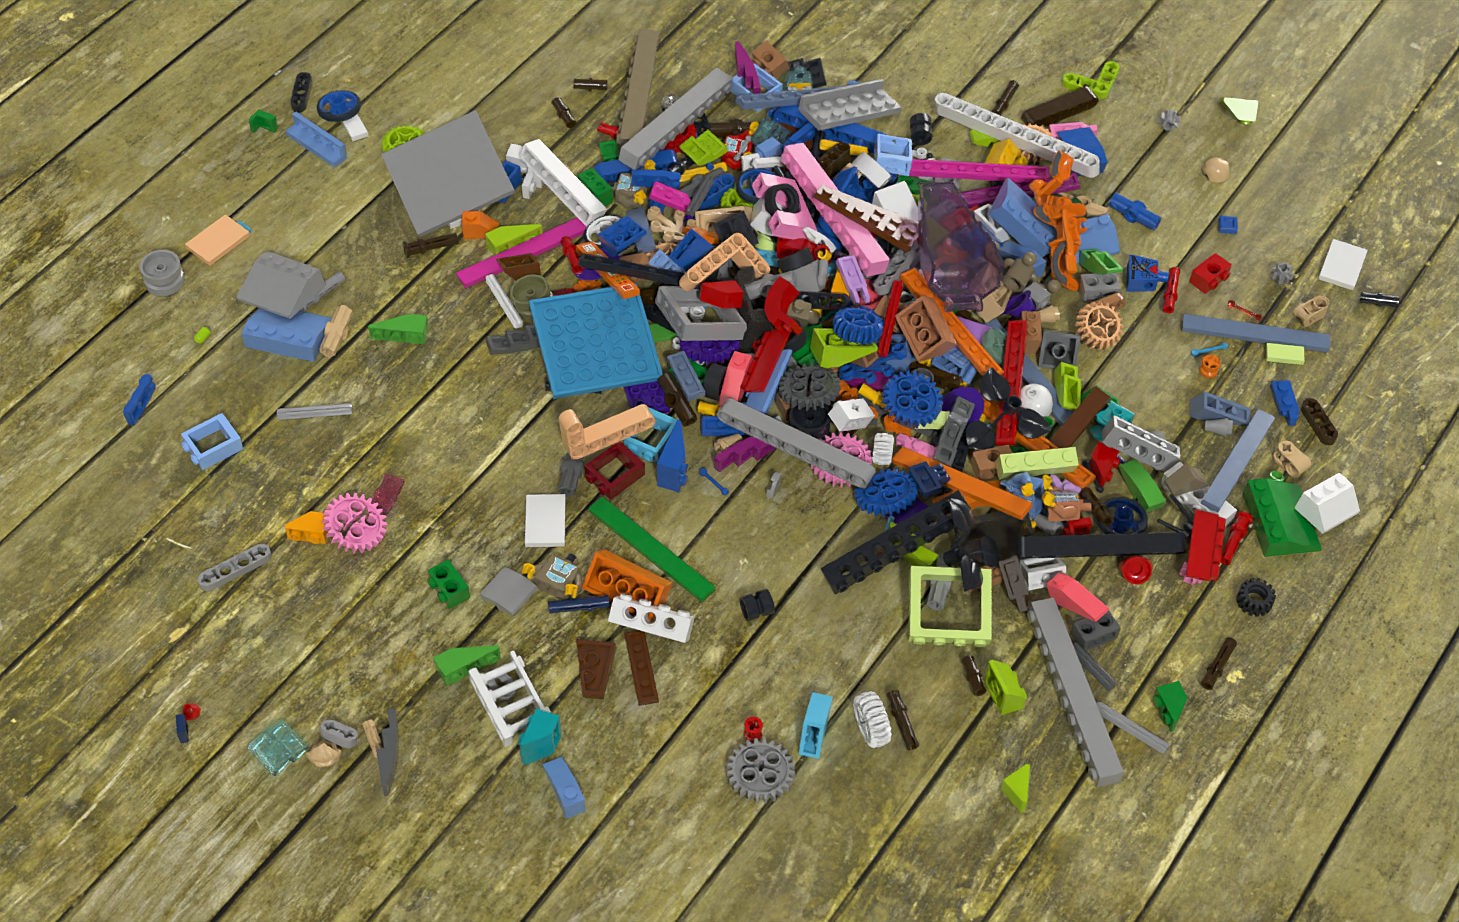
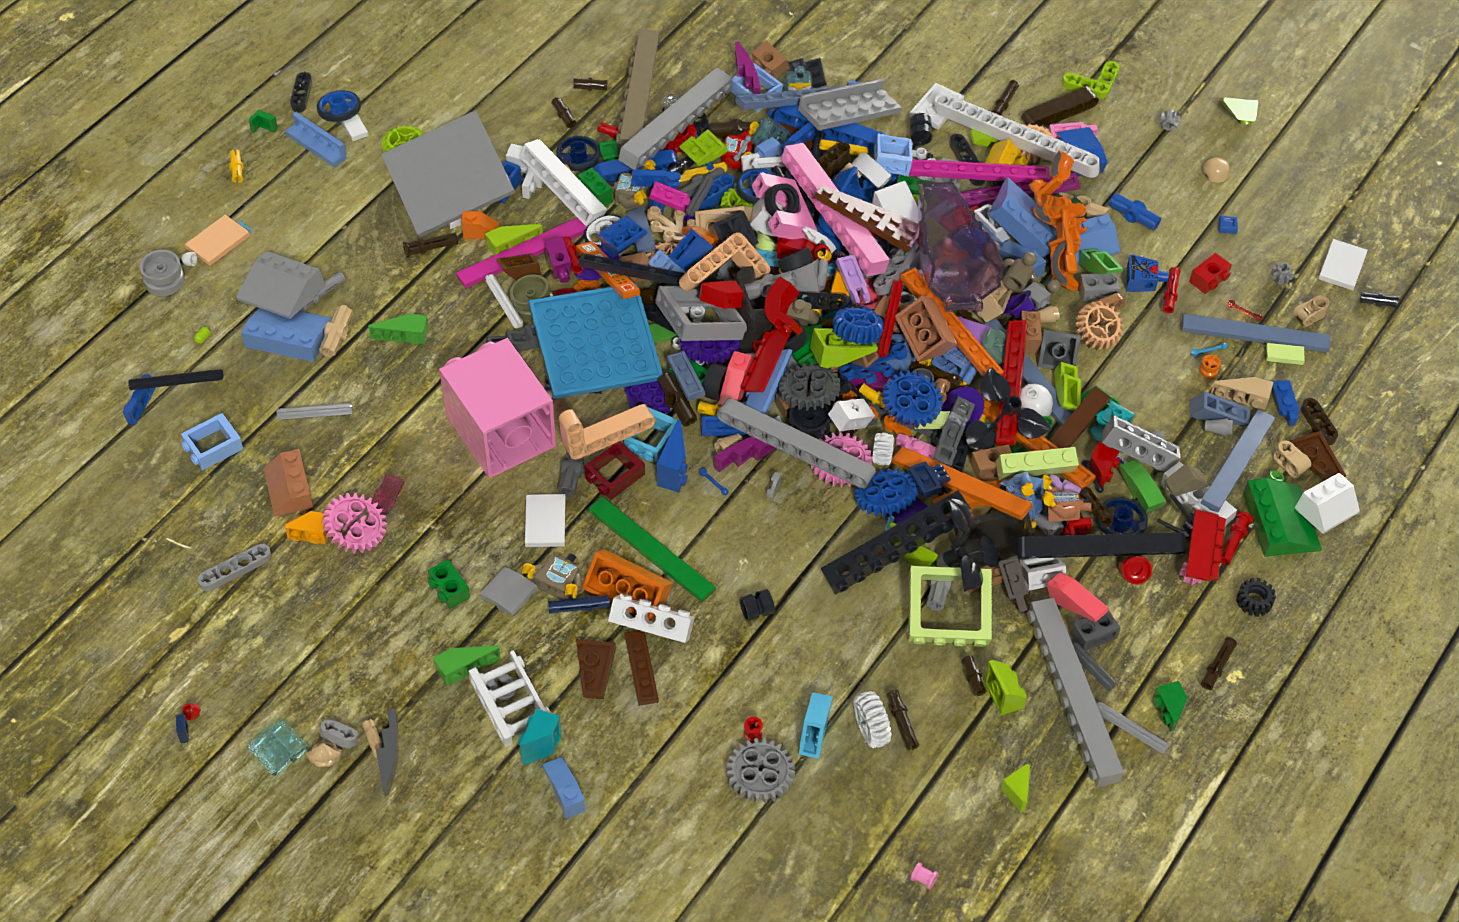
(175, 379): none -> black axle
(189, 258): none -> white hinge
(236, 166): none -> yellow pin
(287, 483): none -> nougat slope
(498, 407): none -> bright pink brick
(558, 259): none -> magenta torso
(578, 153): none -> clear blue wheel
(846, 386): none -> black plant
(924, 876): none -> bright pink bush
(927, 104): none -> white tile
(944, 385): none -> medium nougat bush
(964, 147): none -> black beam
(1248, 391): none -> tan slope
(1322, 458): none -> reddish brown wing

